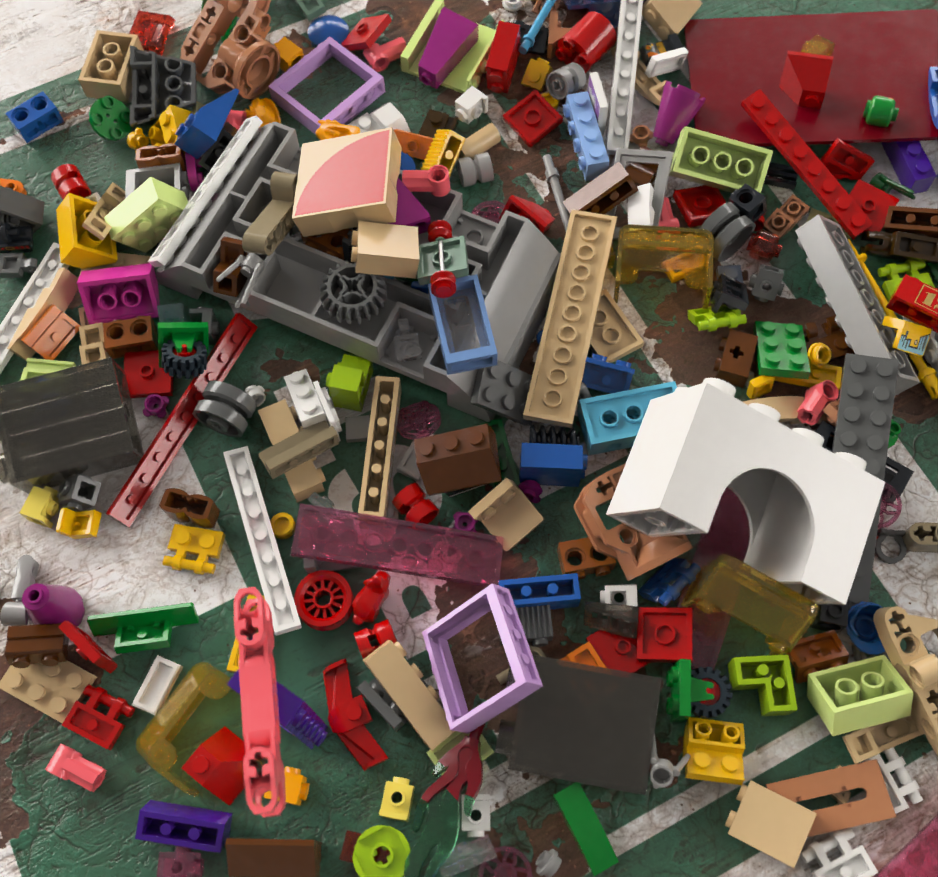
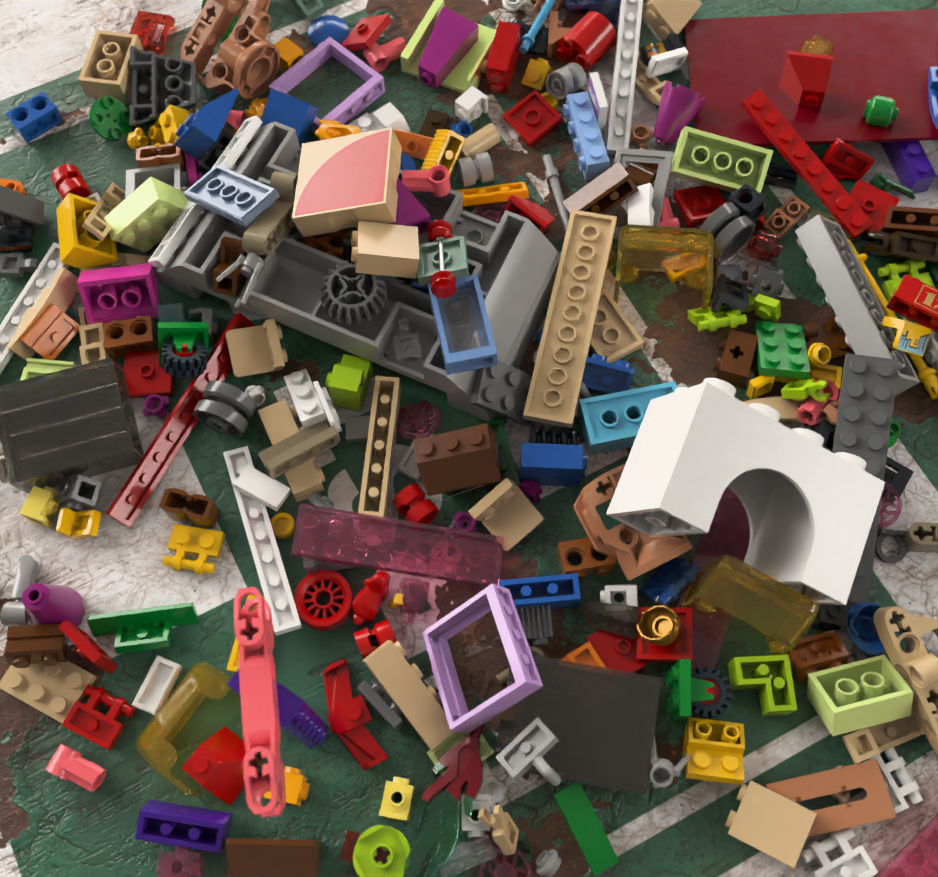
(231, 195): none -> sand blue piece
(256, 349): none -> tan bracket
(262, 488): none -> white tile
(289, 112): none -> blue brick
(411, 600): none -> clear pink piece
(462, 127): none -> blue plate
(493, 193): none -> light orange tile
(504, 829): none -> tan plate
(528, 750): none -> light grey plate
(659, 625): none -> pearl gold hair
(764, 307): none -> lime plate
(802, 388): none -> lime plate

